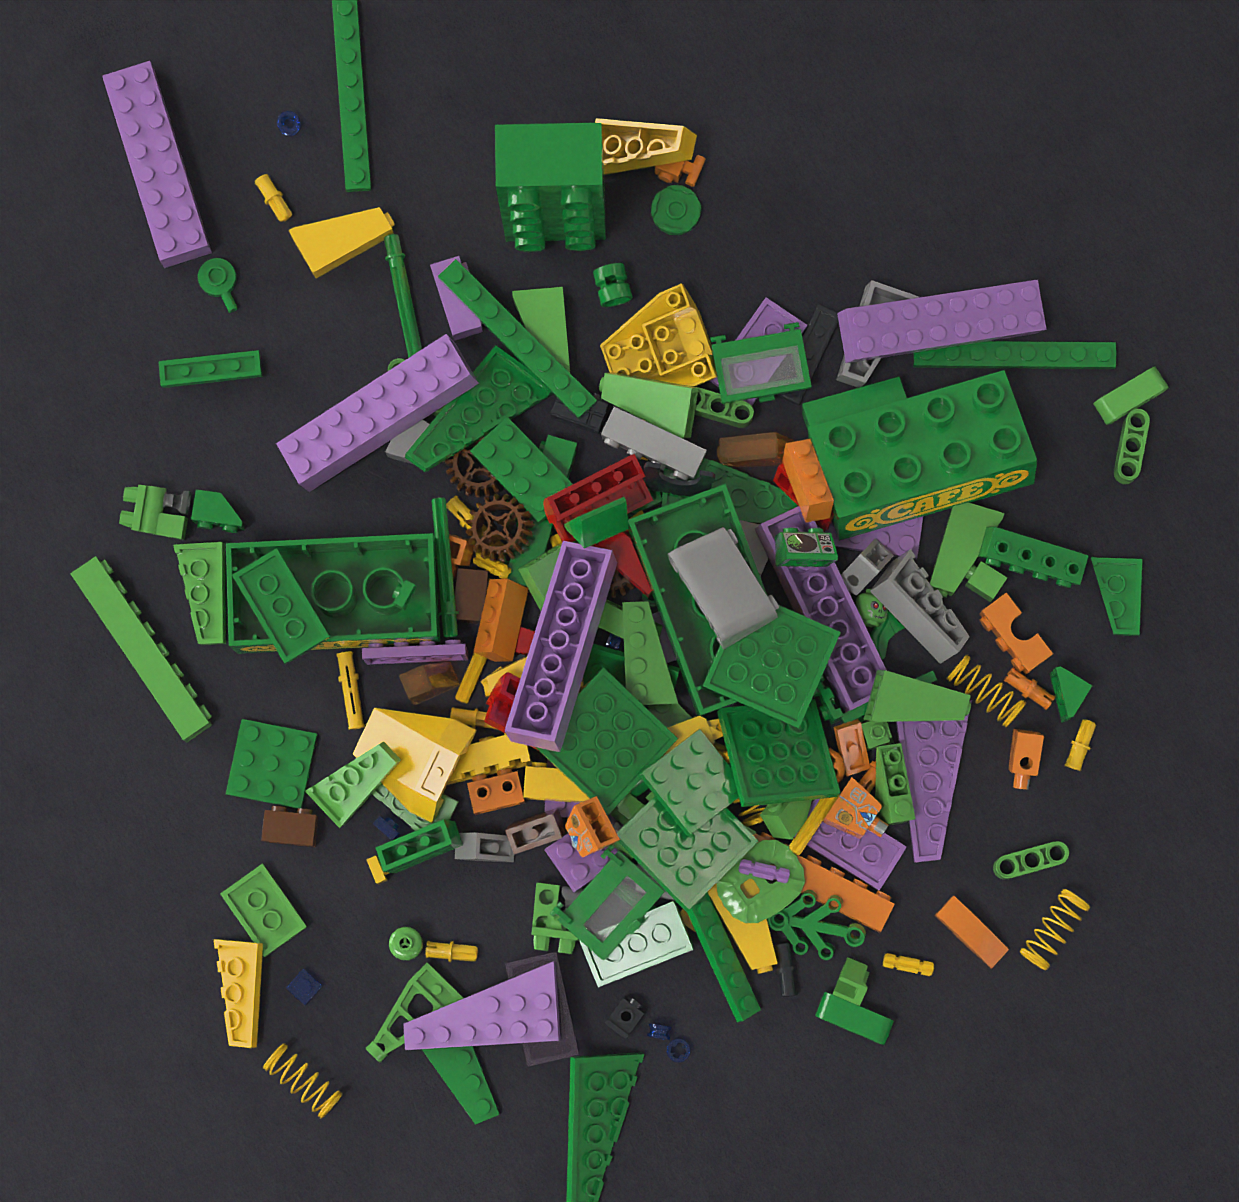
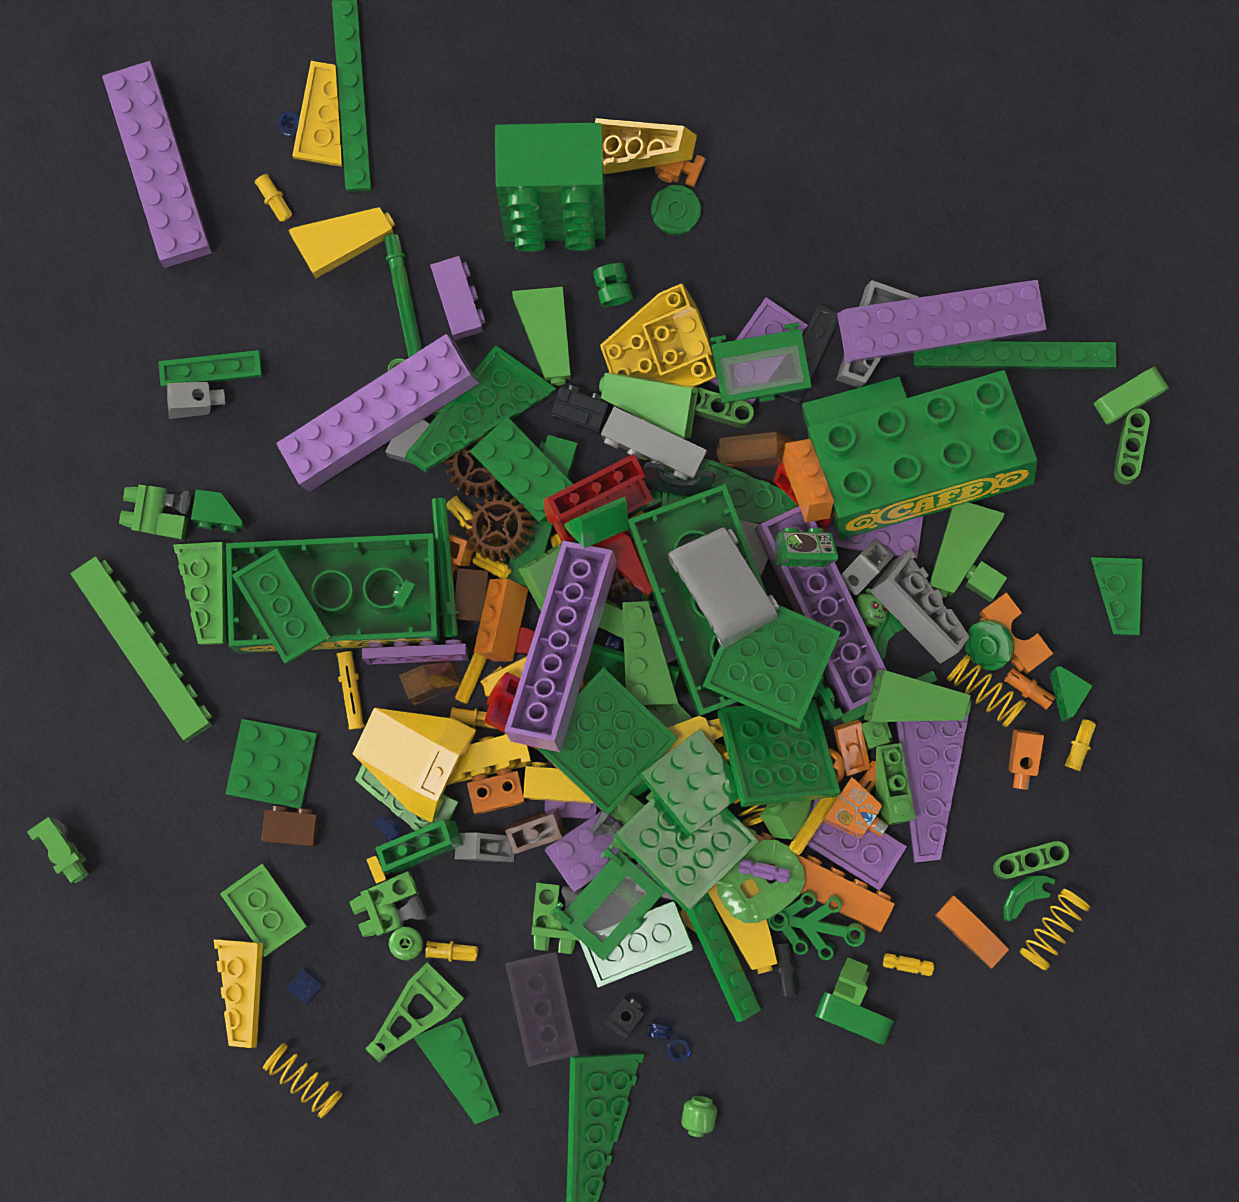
(60, 850): none -> bright green hips
(182, 401): none -> light grey torso
(218, 280): green piece -> none
(319, 122): none -> yellow wing
(353, 784): bright green wing -> none
(381, 905): none -> bright green hips
(507, 1013): medium lavender wing -> none
(517, 339): green plate -> none
(590, 827): orange torso -> none
(699, 1116): none -> bright green head
(990, 644): none -> green tile
(1024, 892): none -> green piece
(1032, 556): green brick -> none

